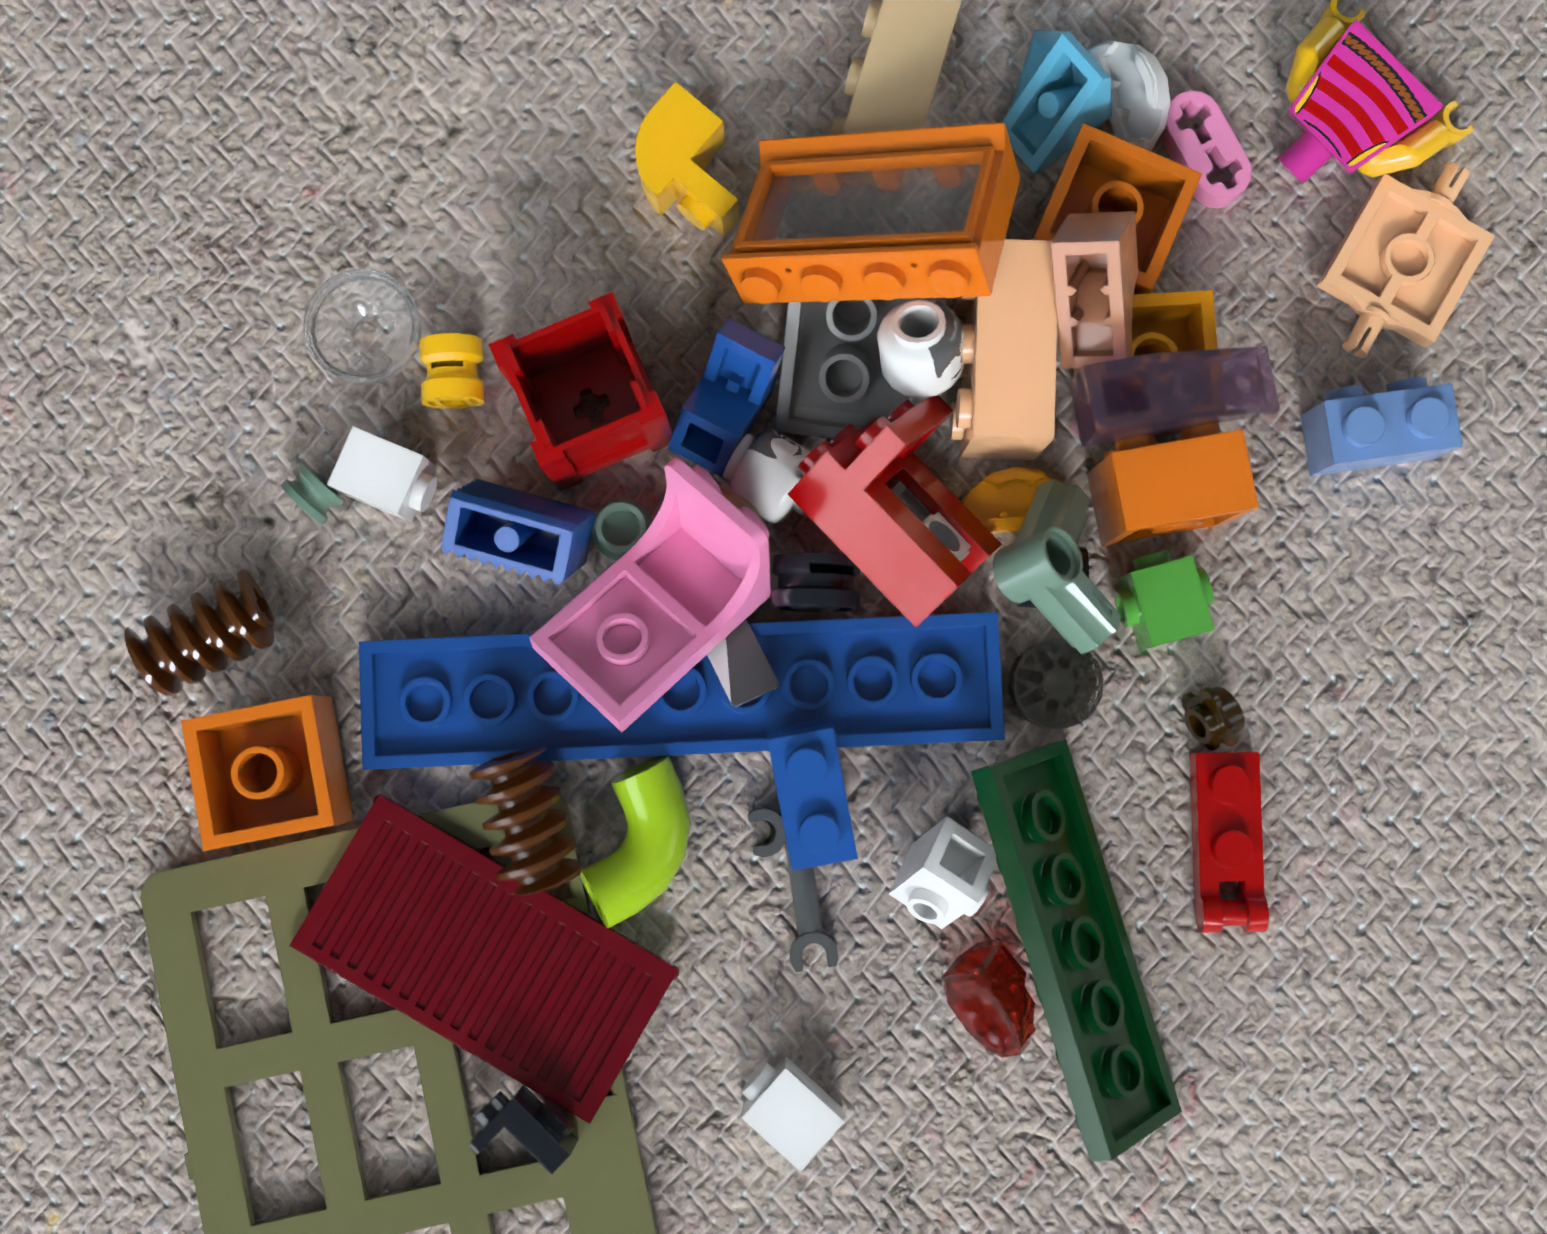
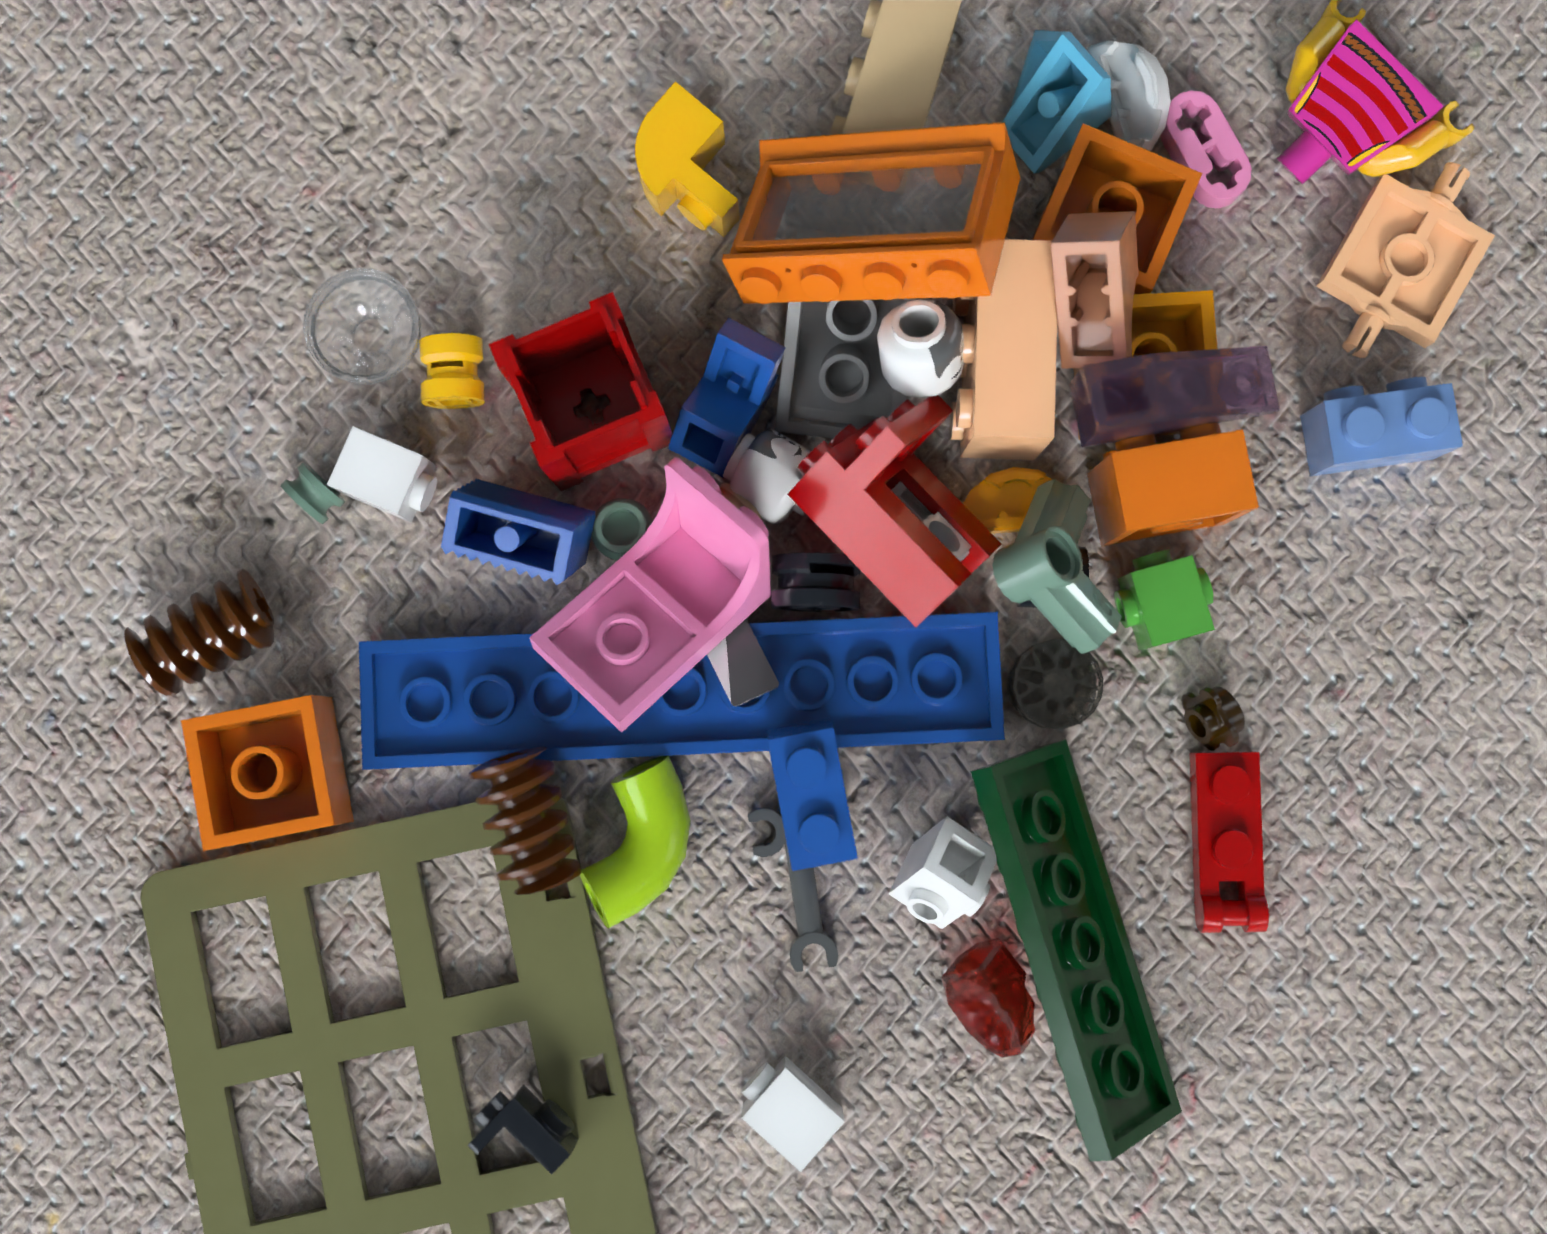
(483, 967): dark red window -> none

